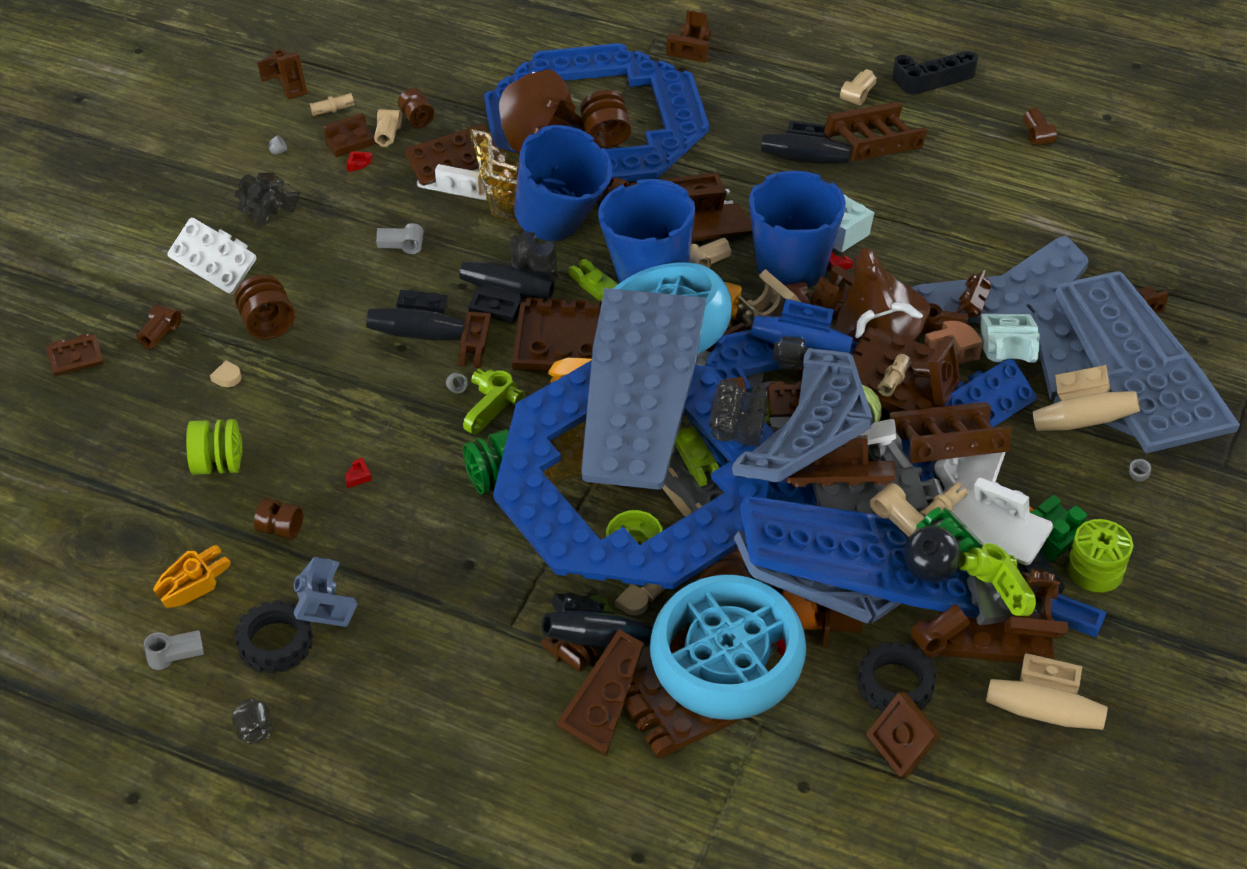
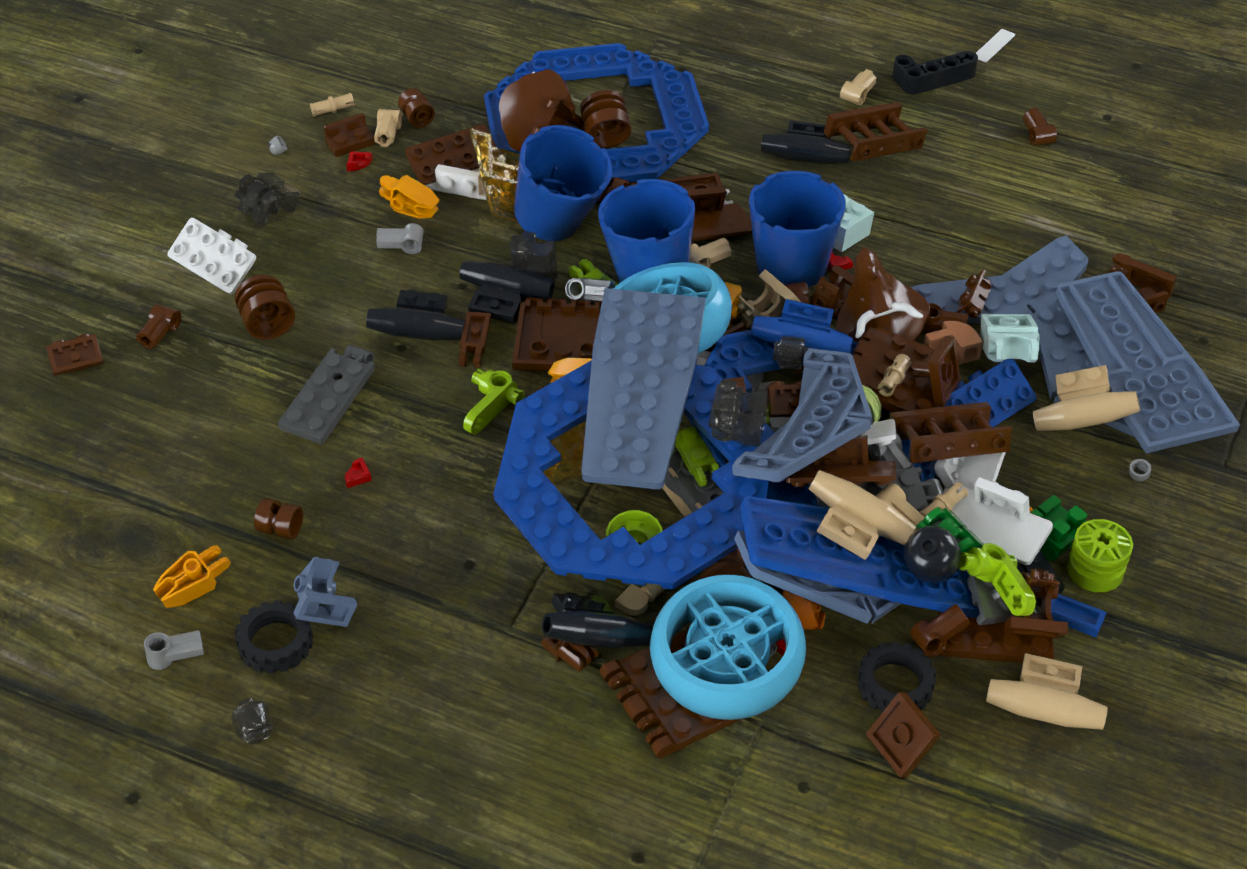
(210, 446): lime wheel -> none
(226, 375): tan tile -> none
(287, 68): reddish brown tile -> none
(323, 398): none -> dark grey hinge
(409, 196): none -> light orange hinge
(460, 380): light grey hinge -> none
(484, 461): green wheel -> none
(591, 288): none -> light grey piece
(601, 698): reddish brown wing -> none
(694, 34): reddish brown tile -> none
(839, 622): reddish brown bracket -> none
(857, 516): none -> tan plate
(994, 45): none -> white sticker
(1143, 274): none -> reddish brown hinge

